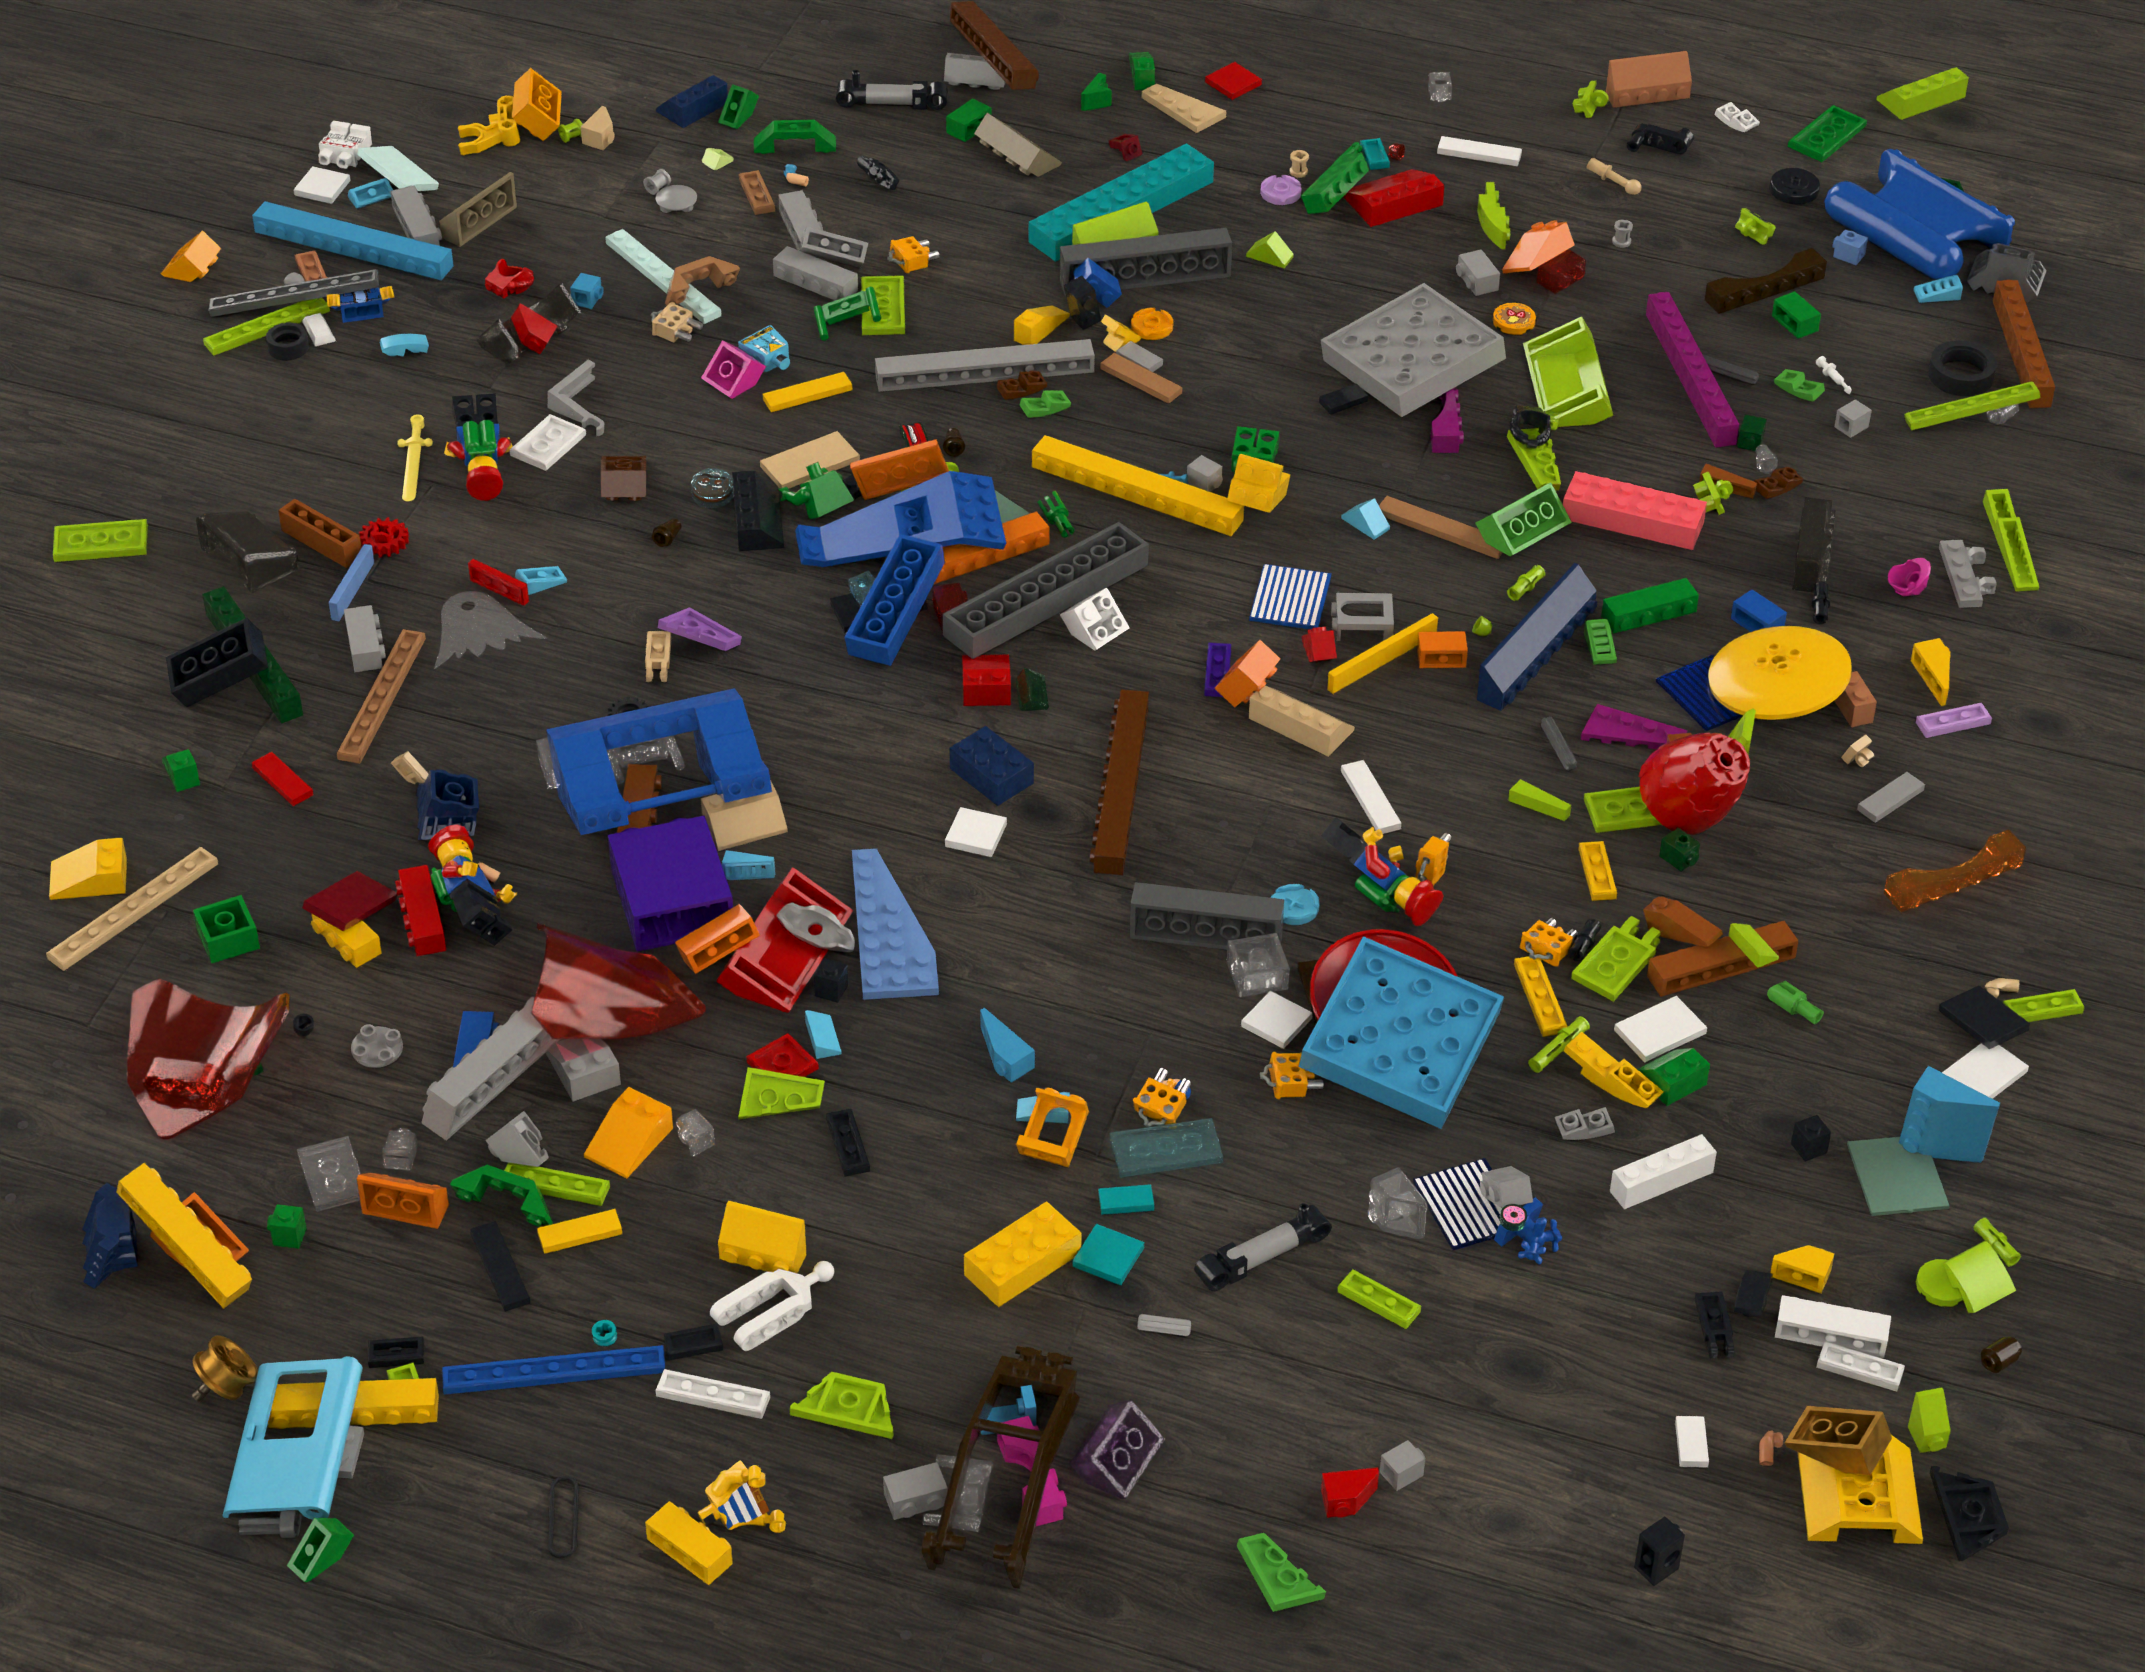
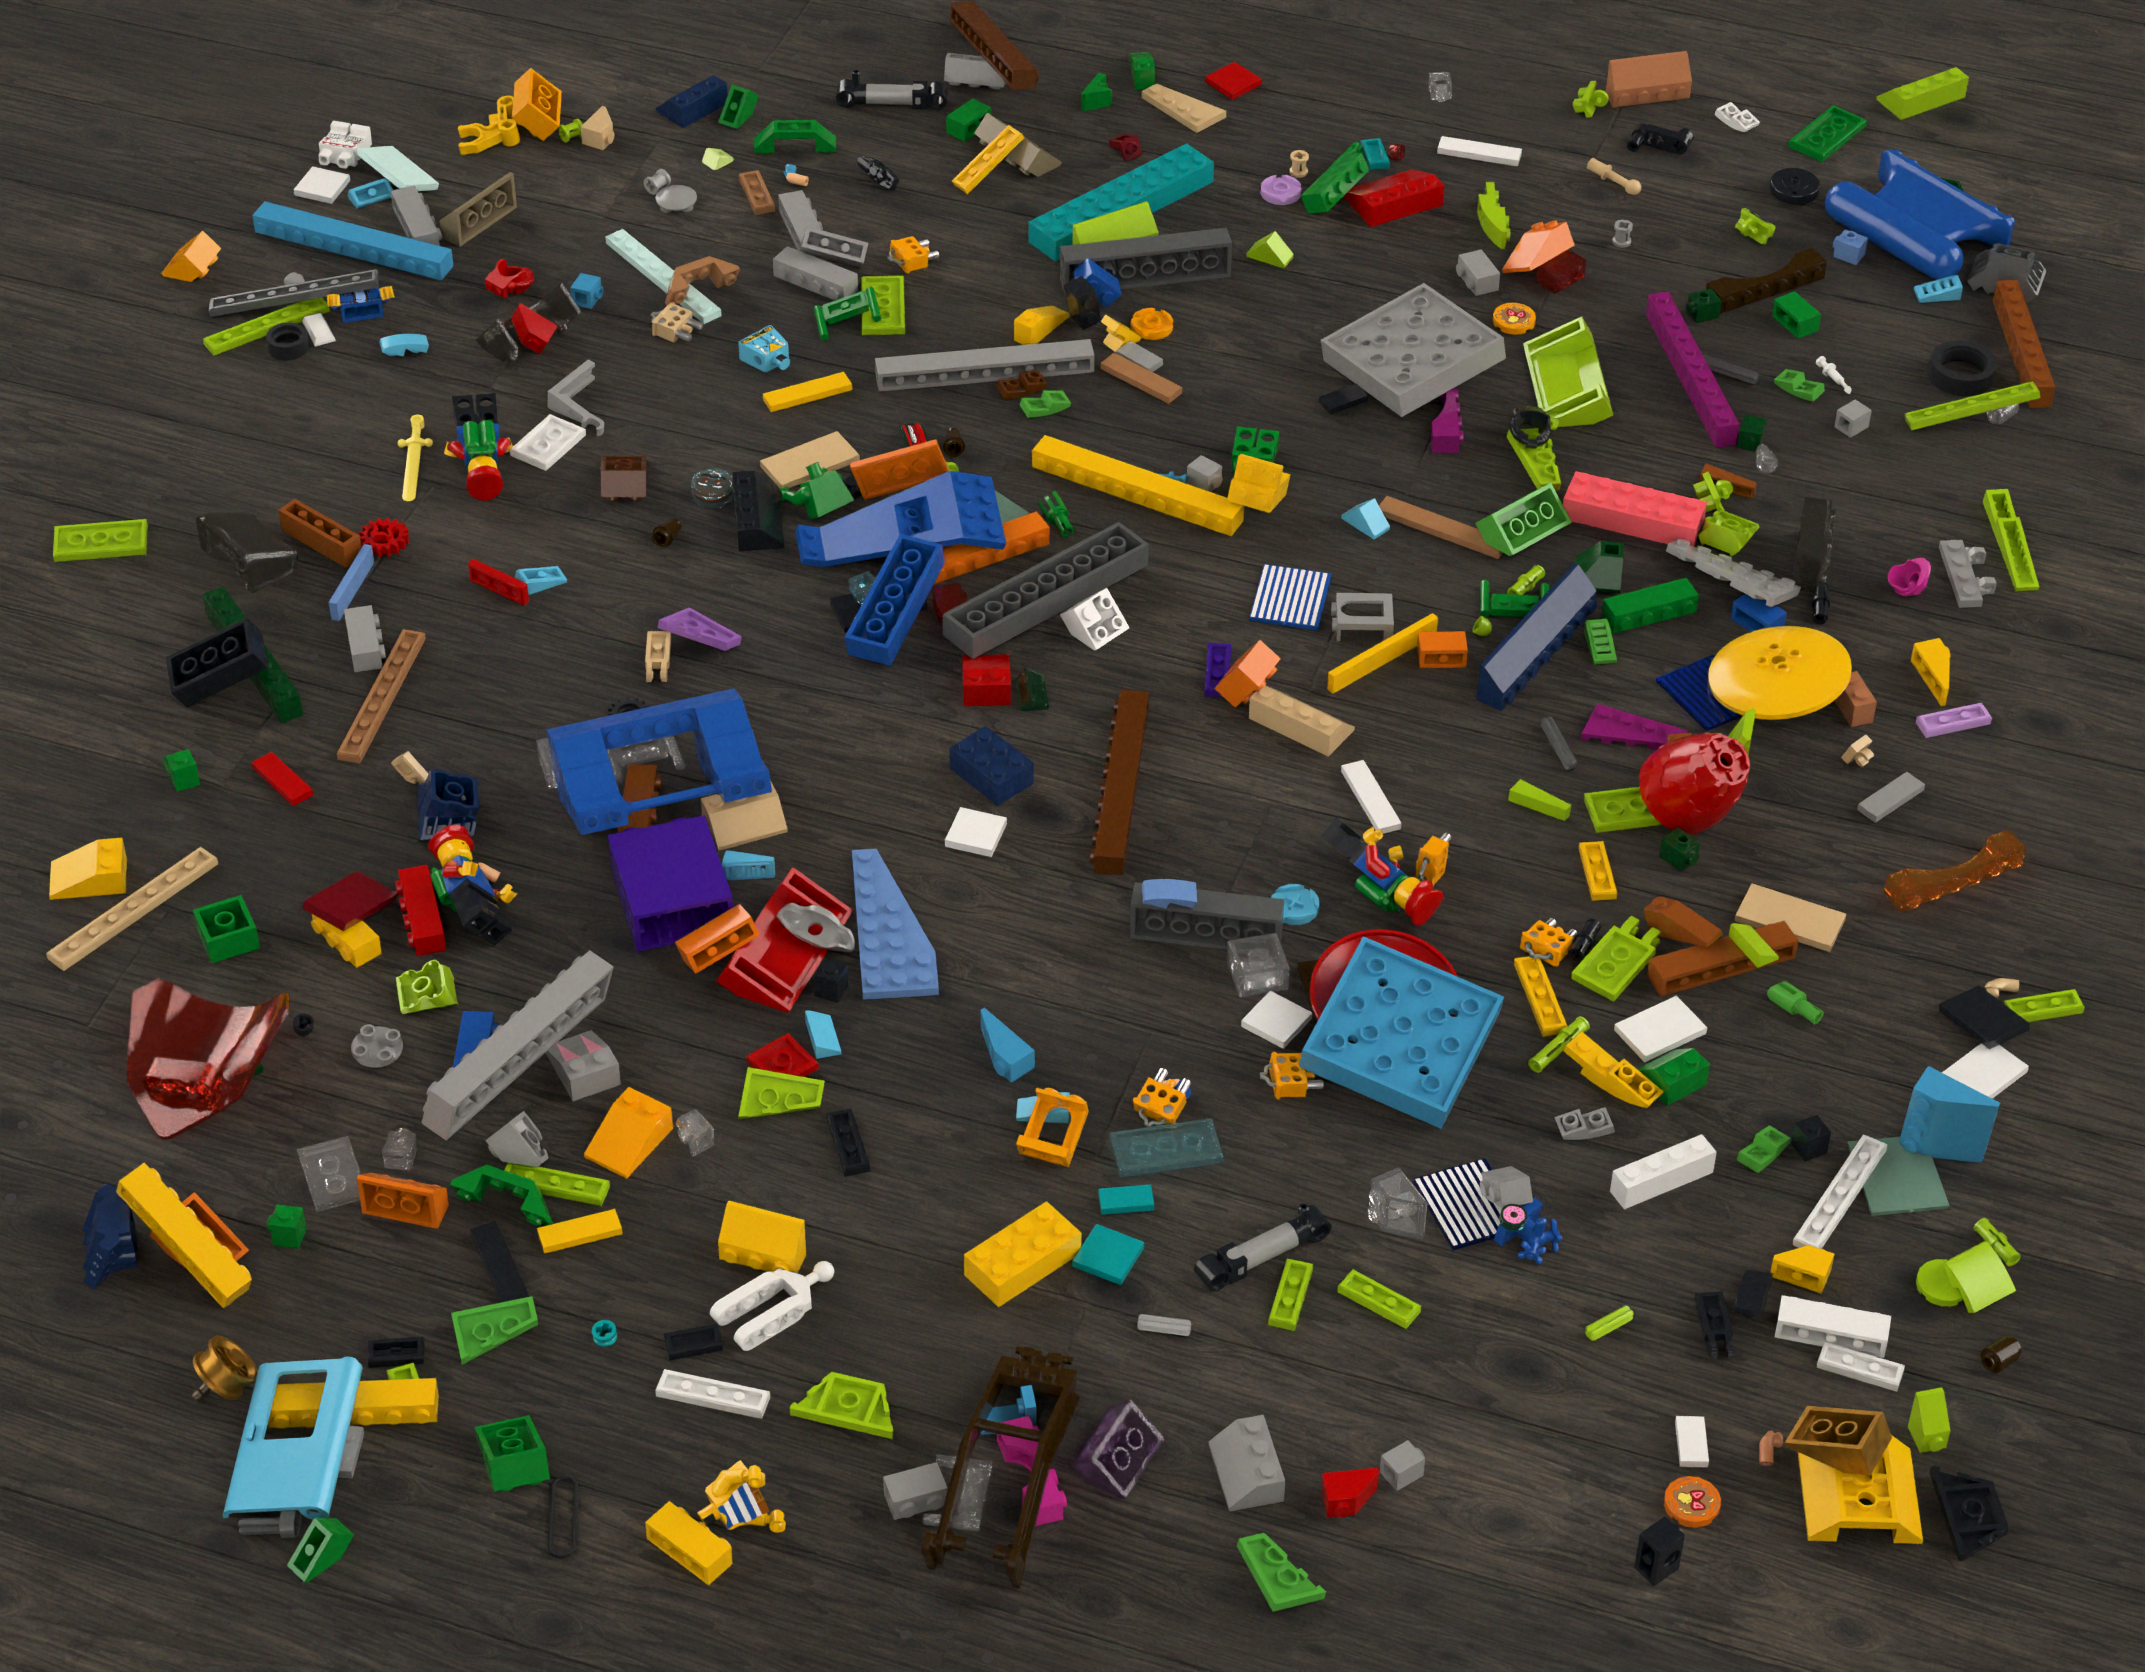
(310, 266): nougat tile -> none
(426, 988): none -> lime slope
(475, 628): clear piece -> none
(492, 1325): none -> bright green wing
(512, 1453): none -> green slope
(553, 1369): blue tile -> none
(606, 991): clear red windscreen -> none
(732, 370): dark pink slope -> none
(987, 159): none -> yellow tile
(1166, 891): none -> medium blue slope
(1247, 1464): none -> light grey slope
(1290, 1294): none -> lime tile
(1319, 644): red slope -> none
(1507, 604): none -> green plate
(1603, 565): none -> dark green slope
(1609, 1323): none -> lime axle
(1692, 1501): none -> tile
(1703, 305): none -> dark green brick
(1727, 532): none -> lime slope
(1742, 576): none -> light grey wing
(1764, 1149): none -> bright green slope
(1780, 482): reddish brown slope -> none
(1808, 921): none -> tan tile
(1840, 1193): none -> white tile

